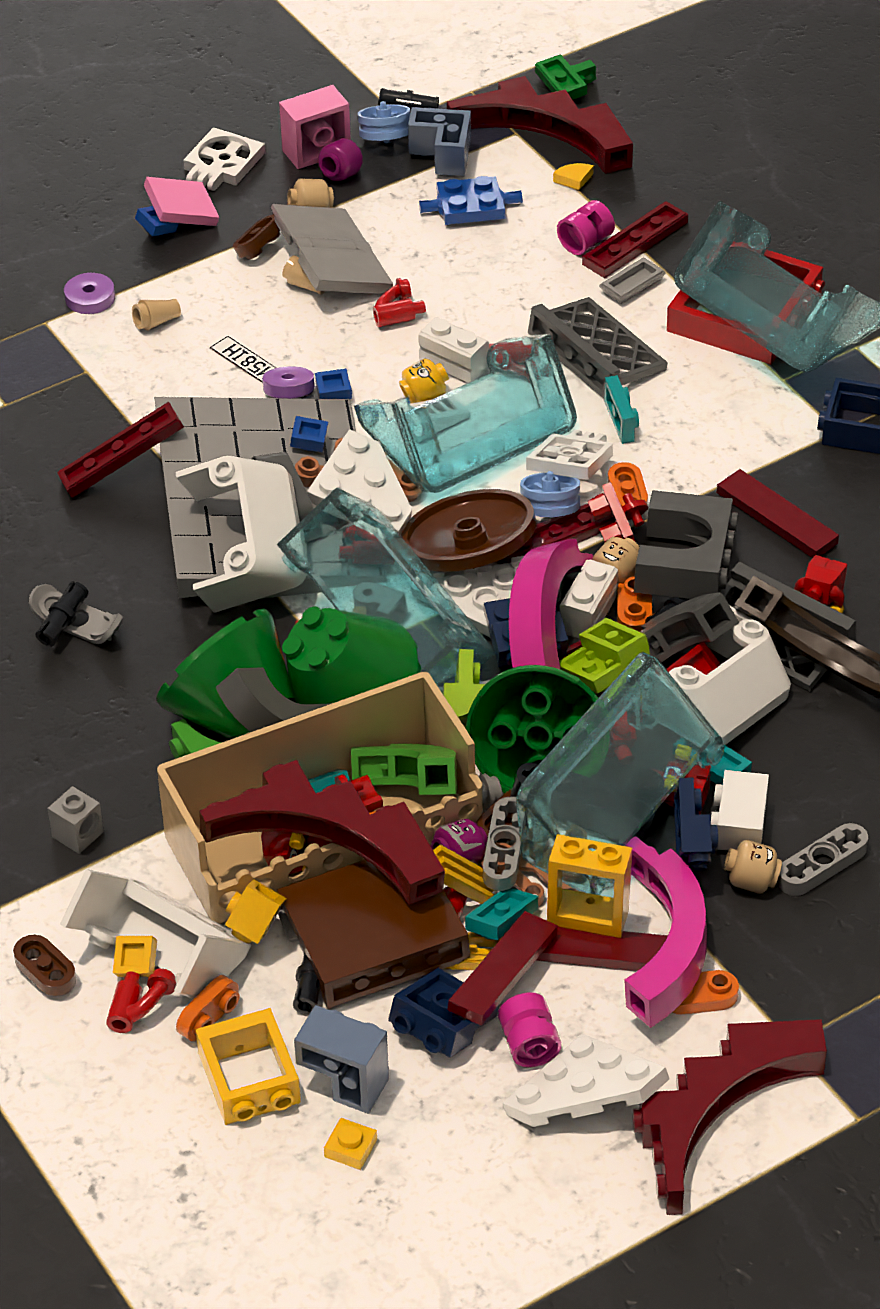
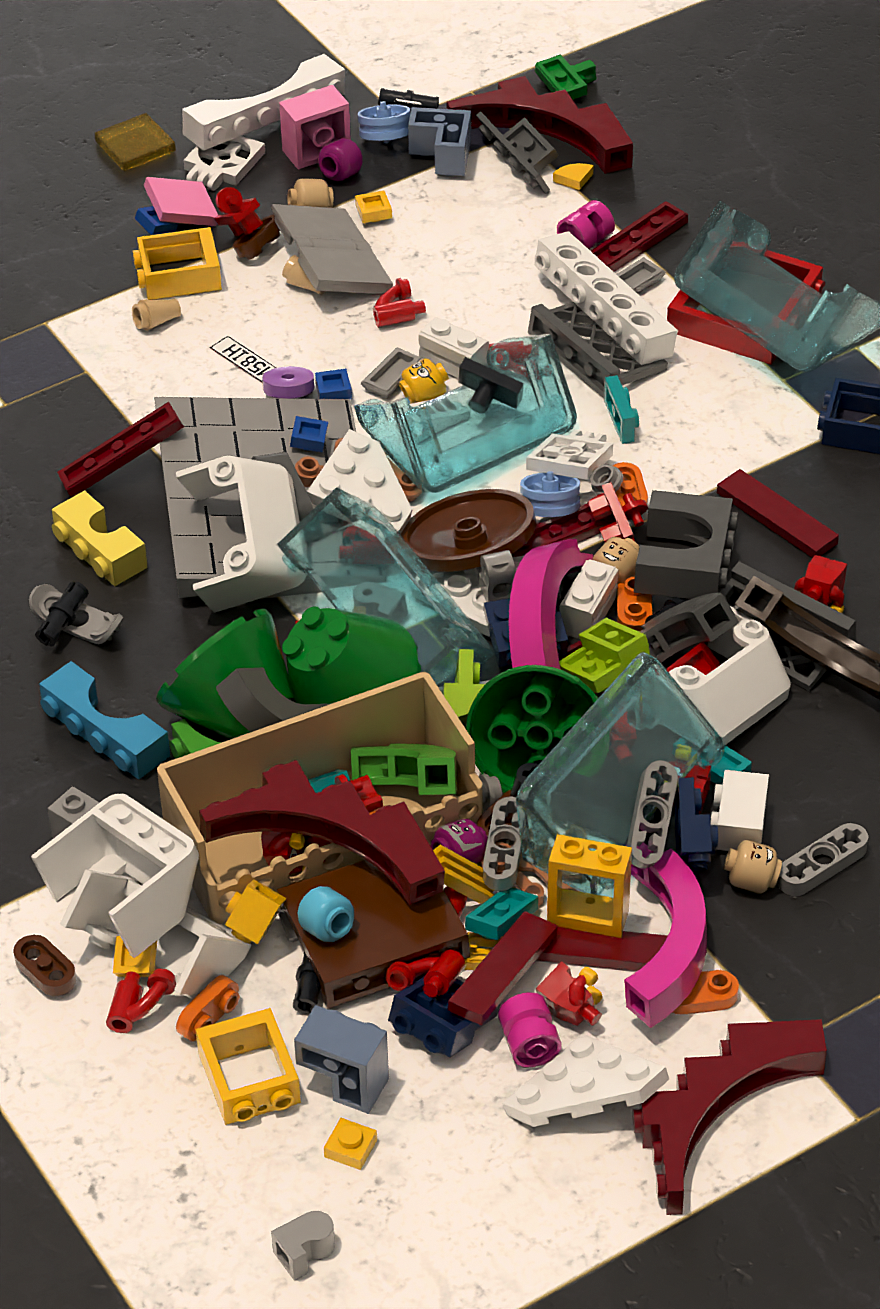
(84, 528): none -> light yellow arch
(89, 293): medium lavender piece -> none
(130, 839): none -> white windscreen
(132, 742): none -> dark azure arch
(135, 141): none -> clear yellow tile
(172, 248): none -> yellow window
(223, 120): none -> white arch
(238, 212): none -> red hips
(302, 1240): none -> light grey leg
(326, 914): none -> medium azure head
(373, 206): none -> yellow plate
(388, 373): none -> light grey tile
(439, 971): none -> red plant
(470, 200): blue plate -> none
(488, 386): none -> black tile
(496, 569): none -> light grey leg
(525, 146): none -> dark grey bracket
(569, 997): none -> red piece
(604, 475): none -> light grey plate
(605, 298): none -> white brick
(667, 790): none -> light grey beam

